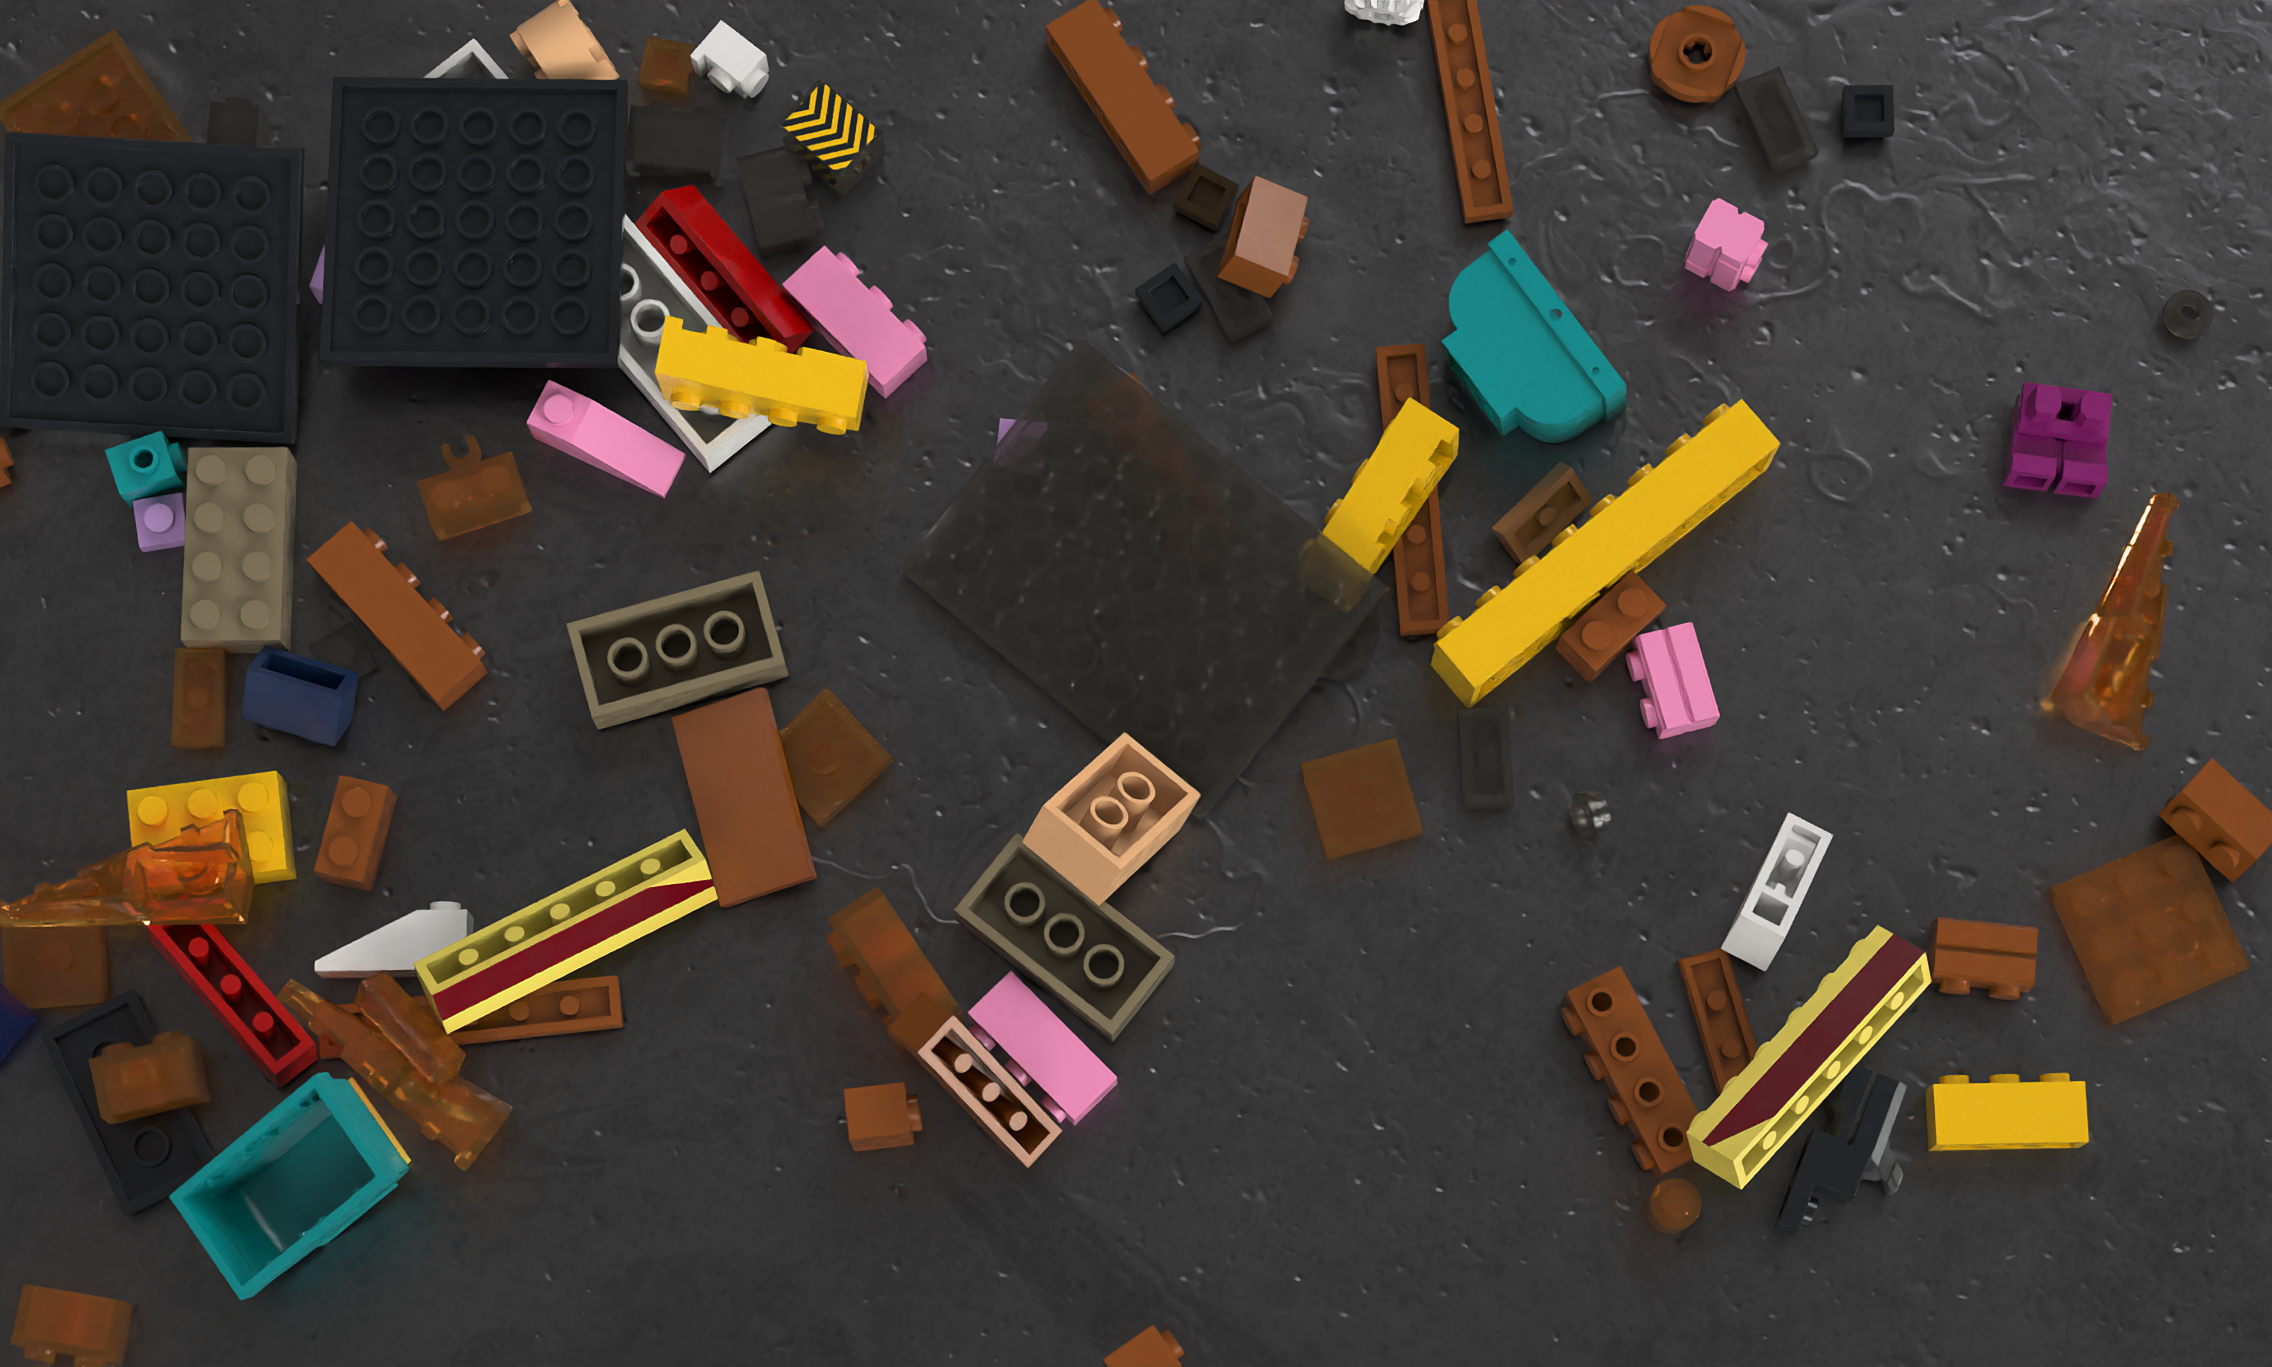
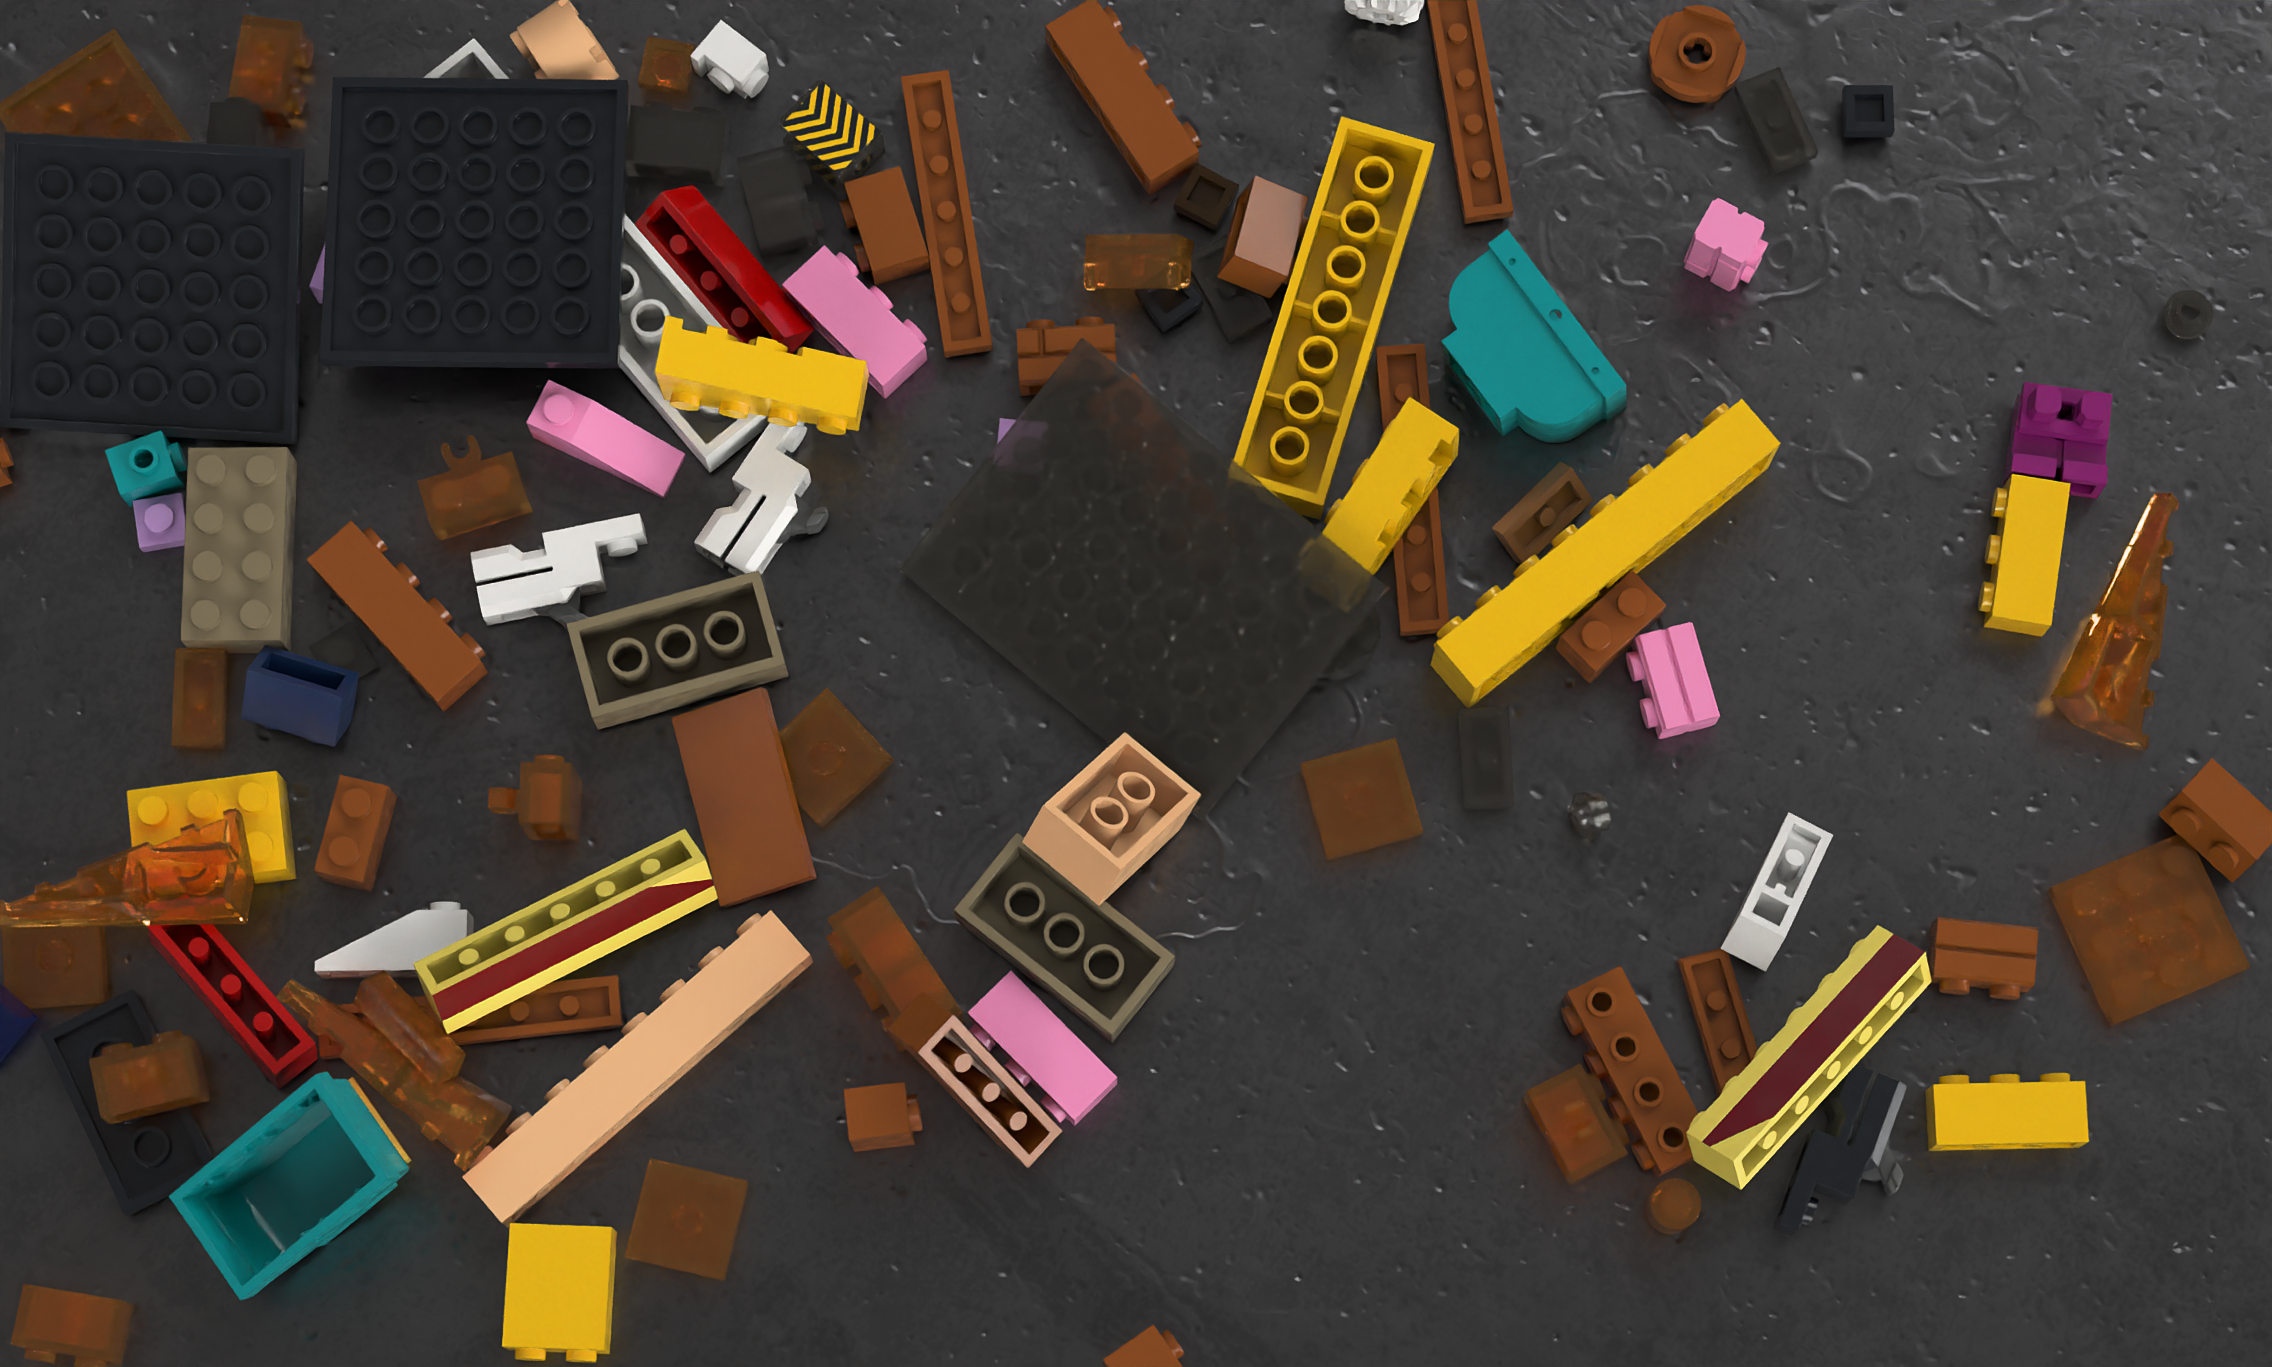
(271, 67): none -> clear orange brick
(546, 800): none -> clear orange brick
(552, 578): none -> white plate
(559, 1291): none -> yellow brick
(637, 1068): none -> light nougat brick
(687, 1219): none -> clear orange plate
(767, 507): none -> white plate
(886, 226): none -> dark orange brick
(946, 213): none -> dark orange plate
(1045, 347): none -> dark orange brick
(1137, 261): none -> clear orange hinge
(1333, 312): none -> yellow brick
(1576, 1123): none -> clear orange brick
(2024, 554): none -> yellow brick

